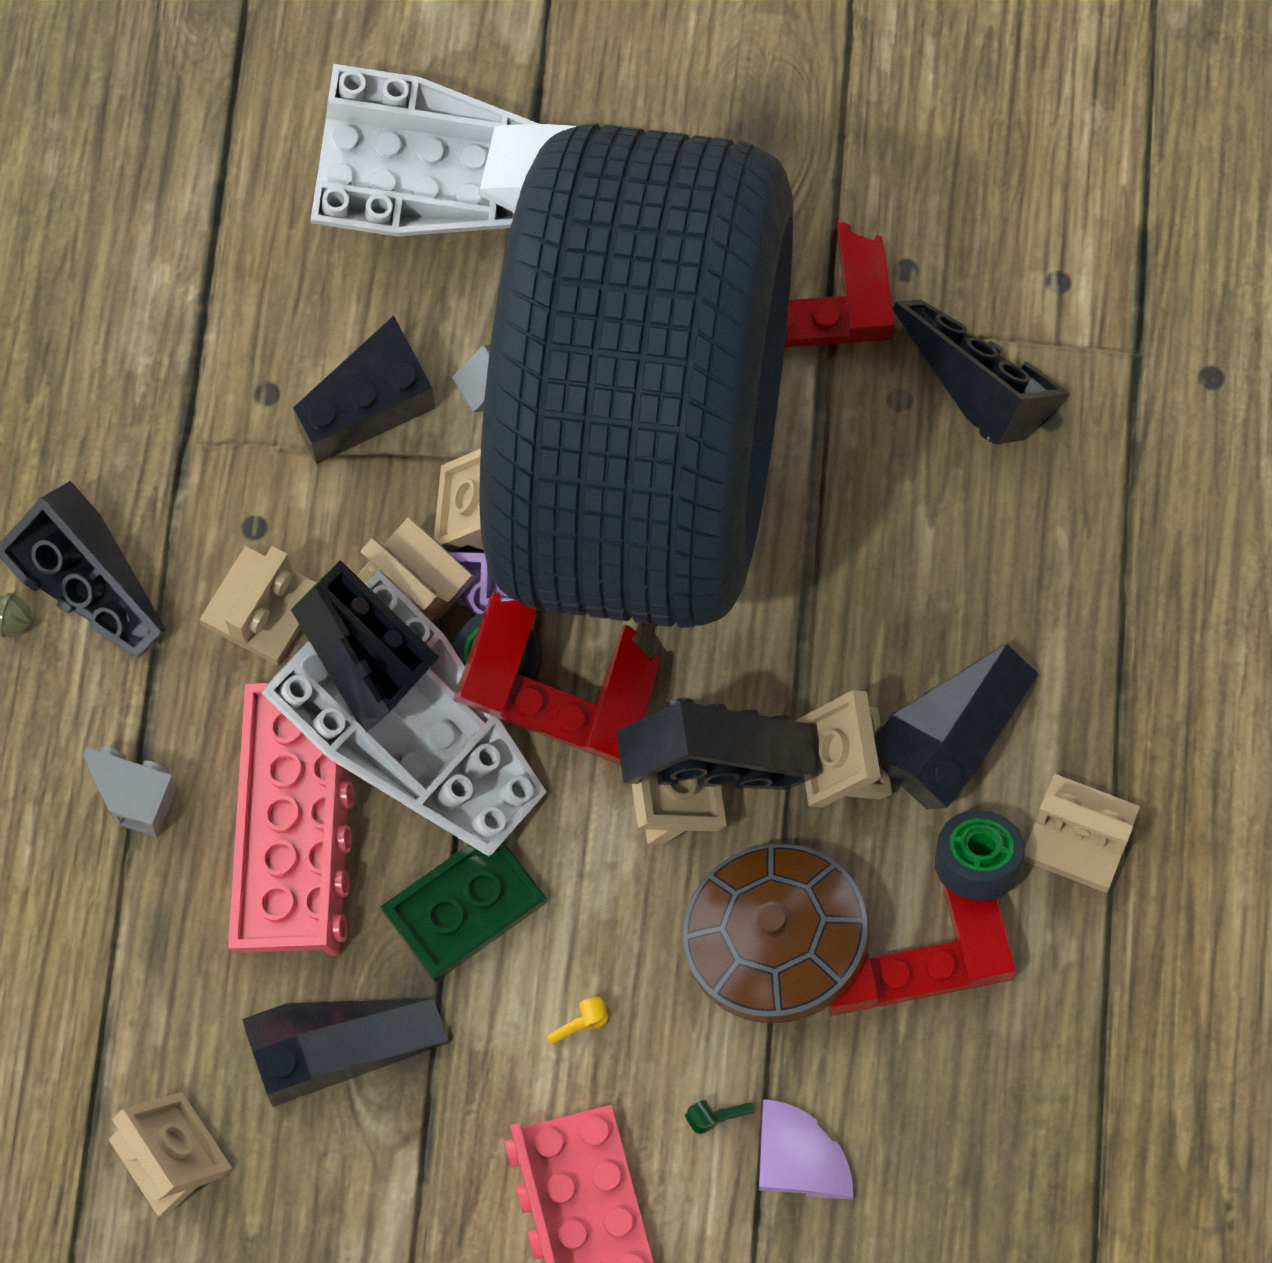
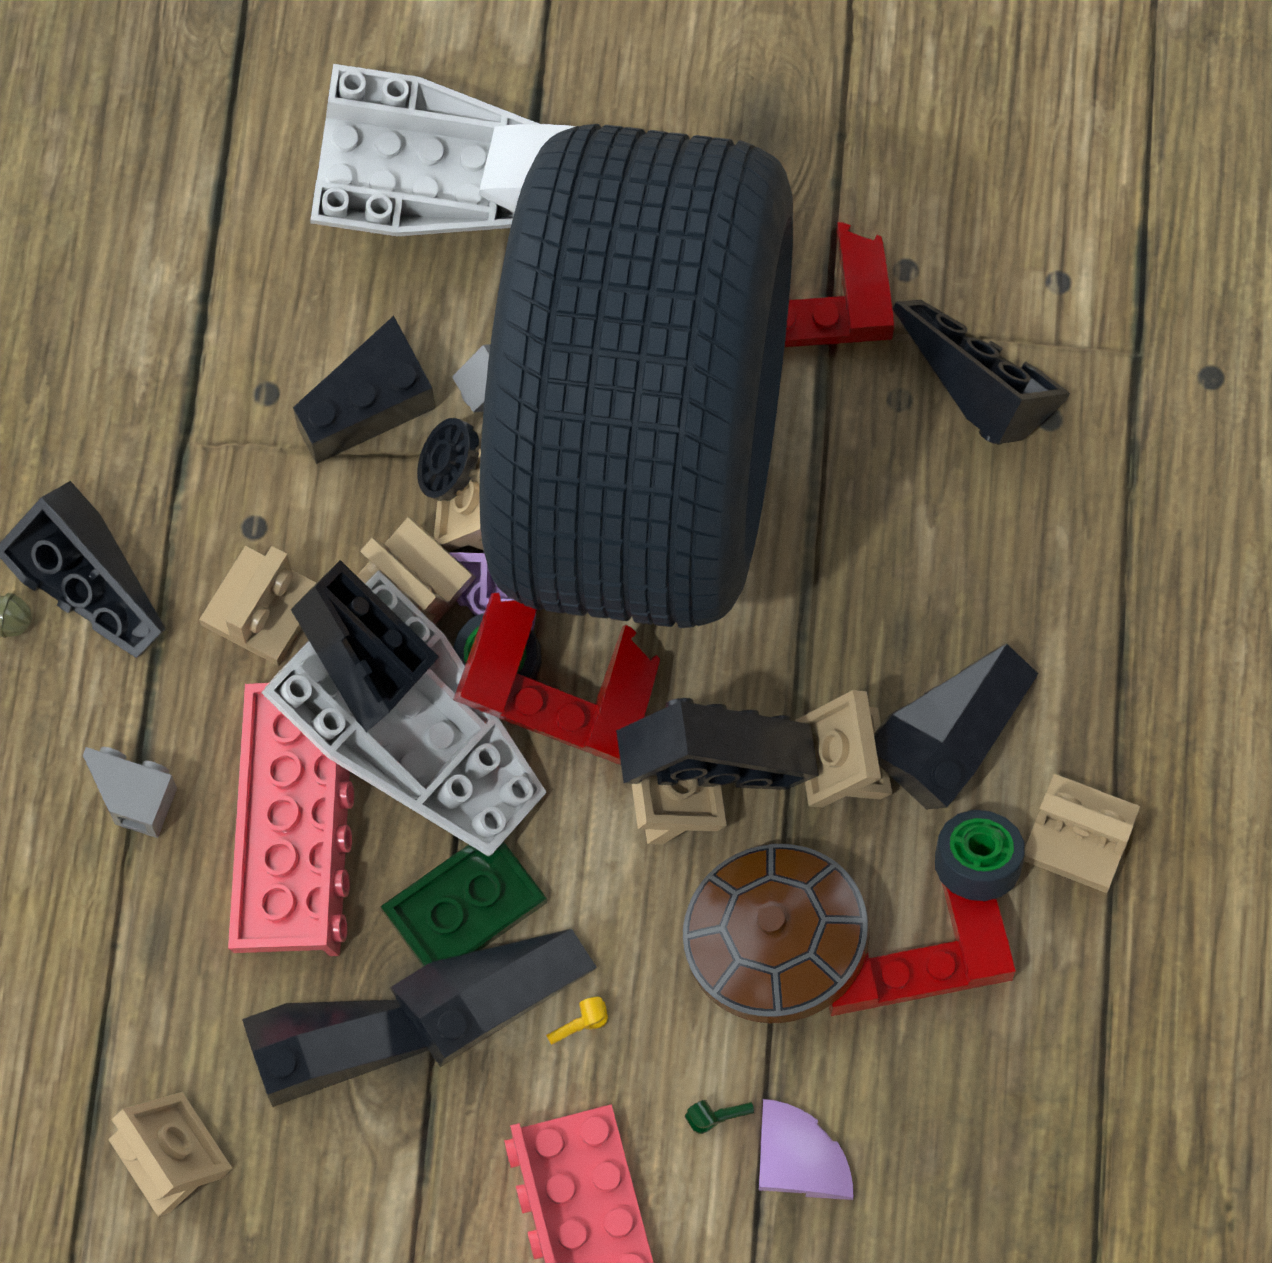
(449, 457): none -> black wheel
(480, 992): none -> black wedge

